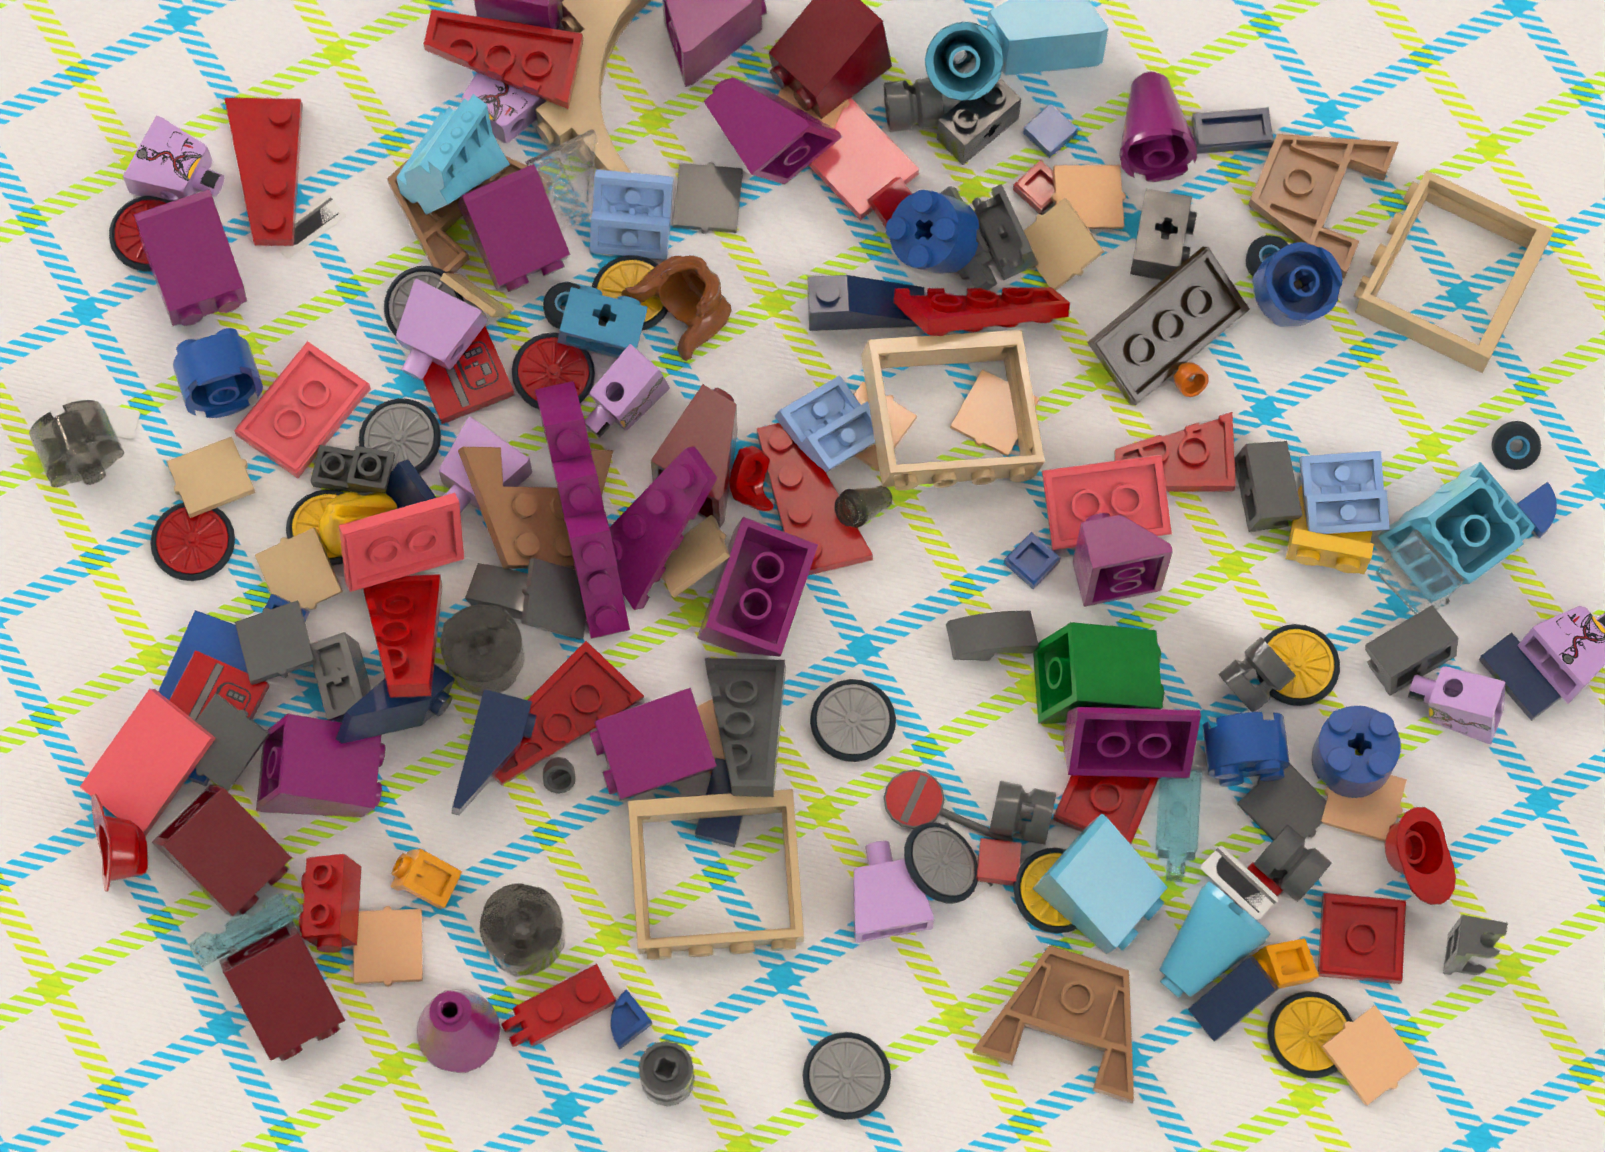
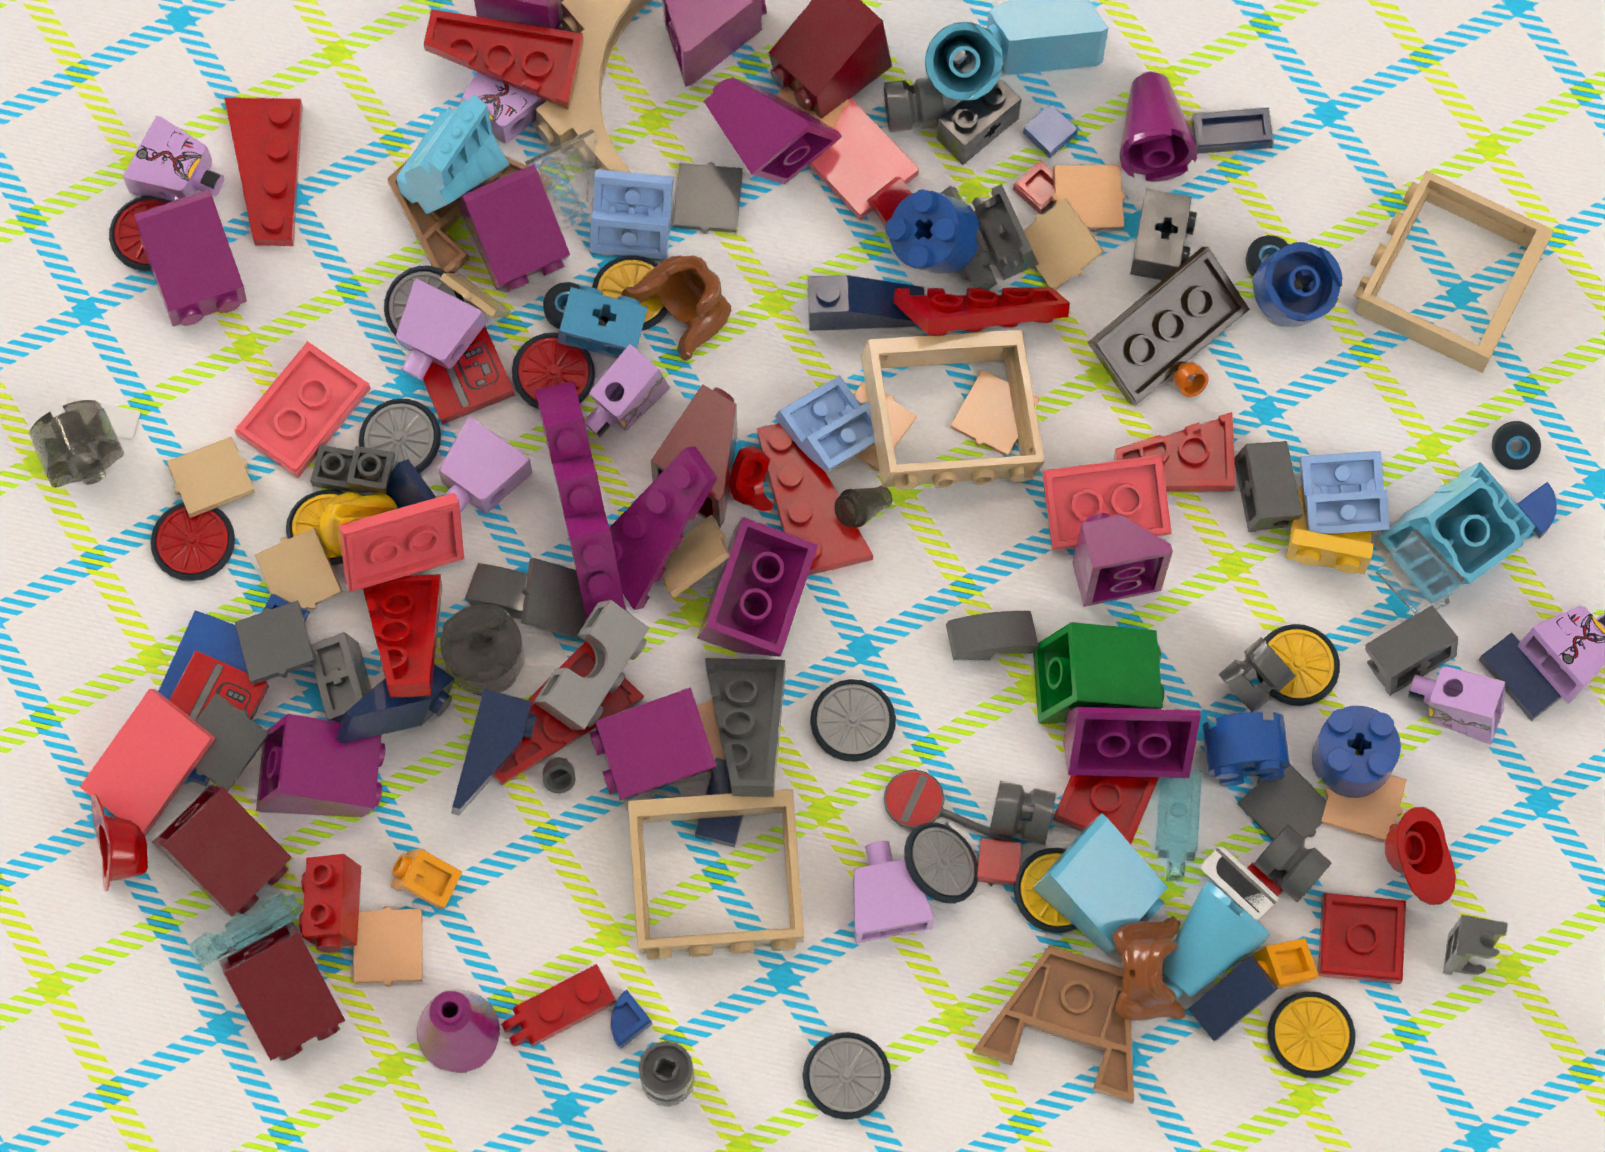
(217, 374): blue brick -> none
(313, 224): sticker -> none
(522, 519): medium nougat wing -> none
(534, 909): clear smoke brick -> none
(615, 640): none -> light grey arch
(1032, 560): blue tile -> none
(1143, 952): none -> dark orange hair
(1303, 182): medium nougat wing -> none
(1370, 1055): light nougat piece -> none

